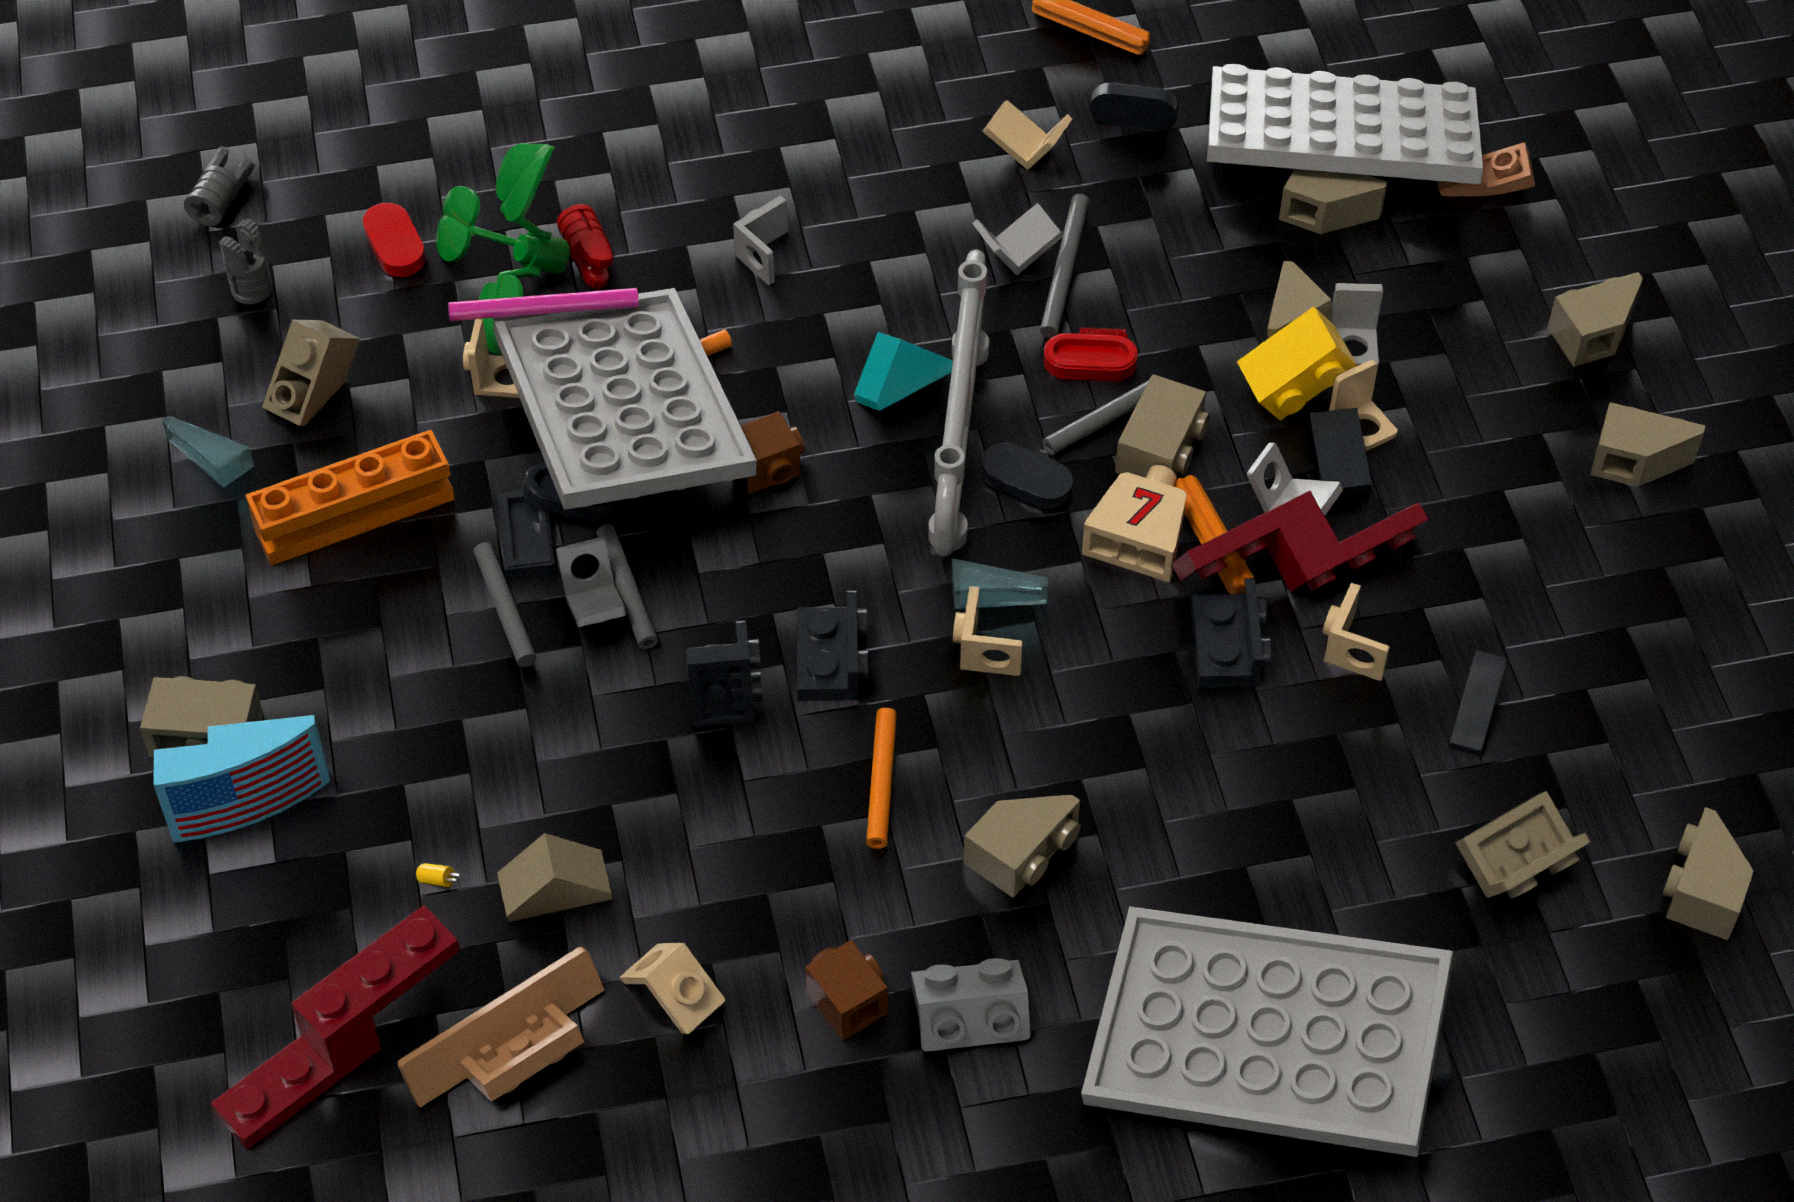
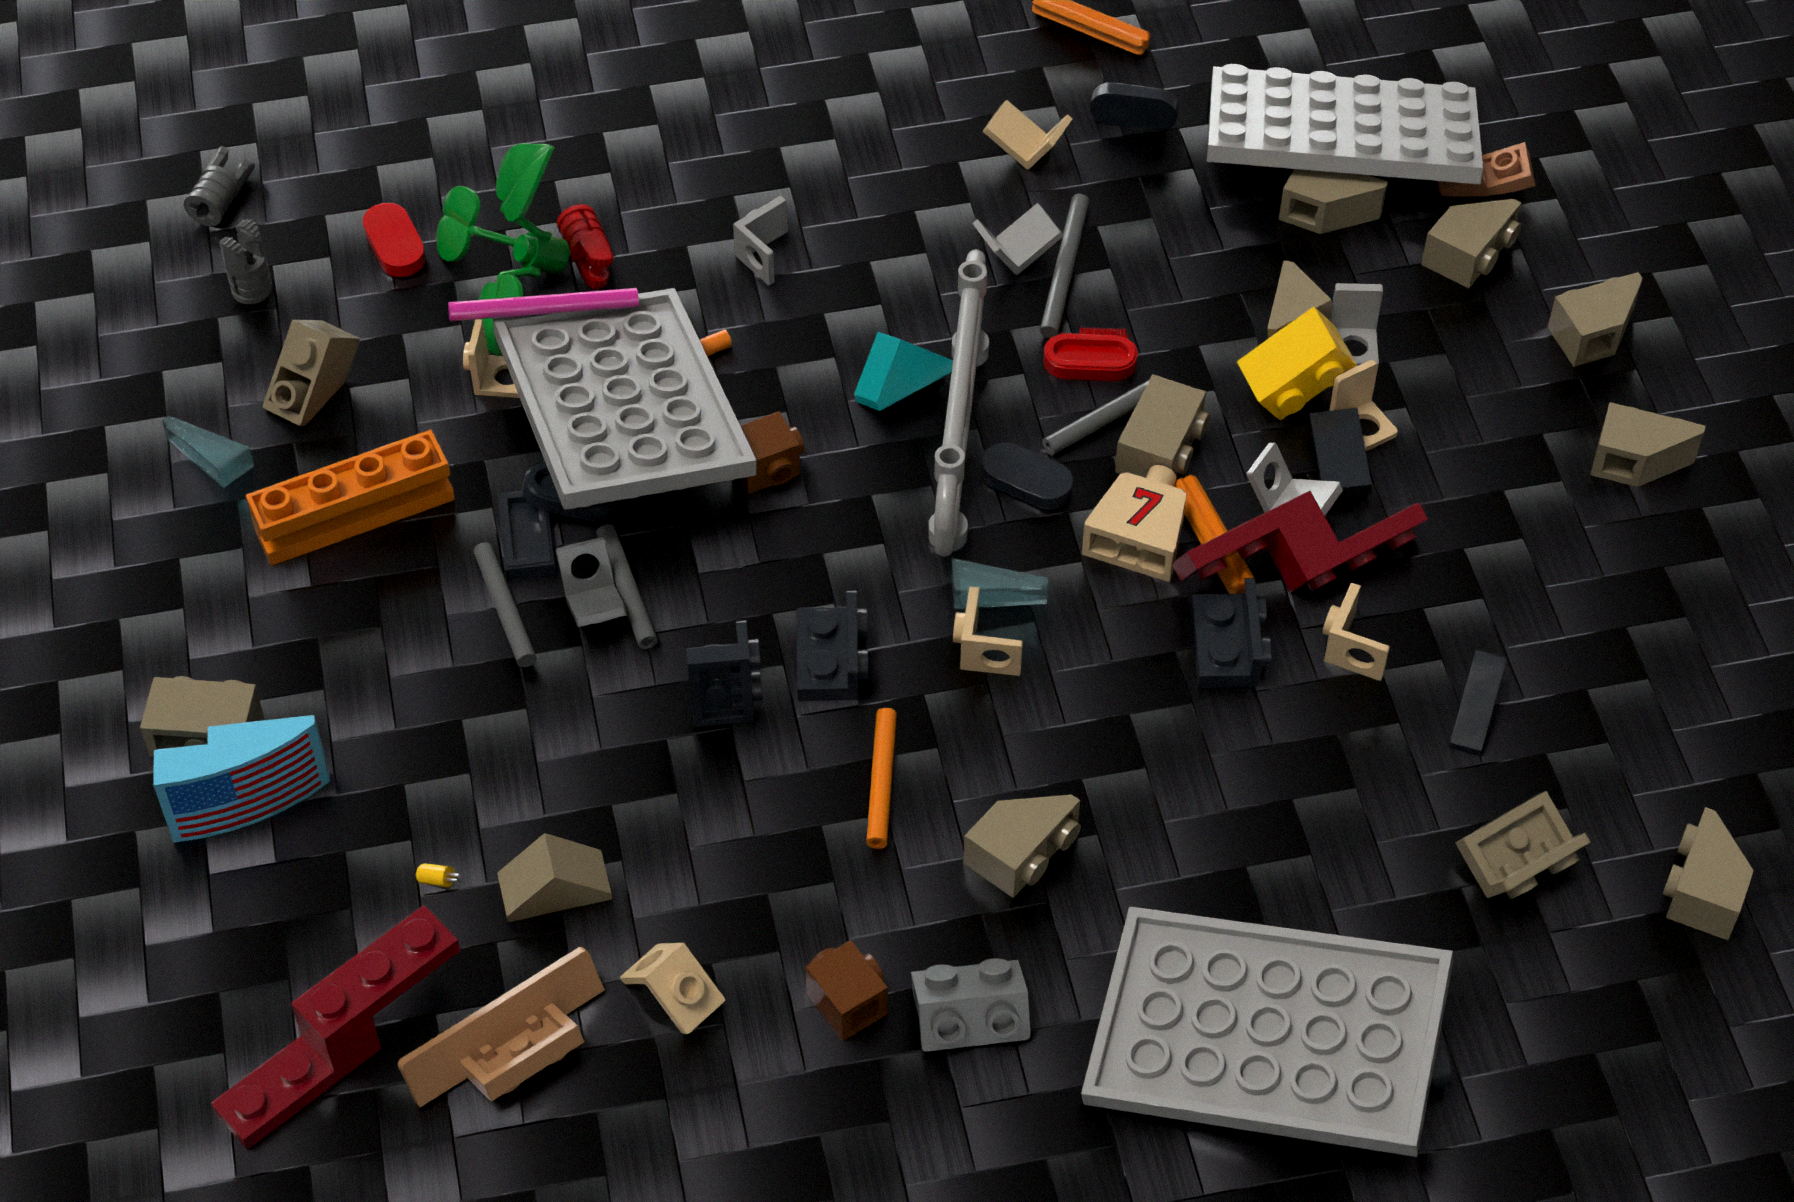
(1470, 239): none -> dark tan slope

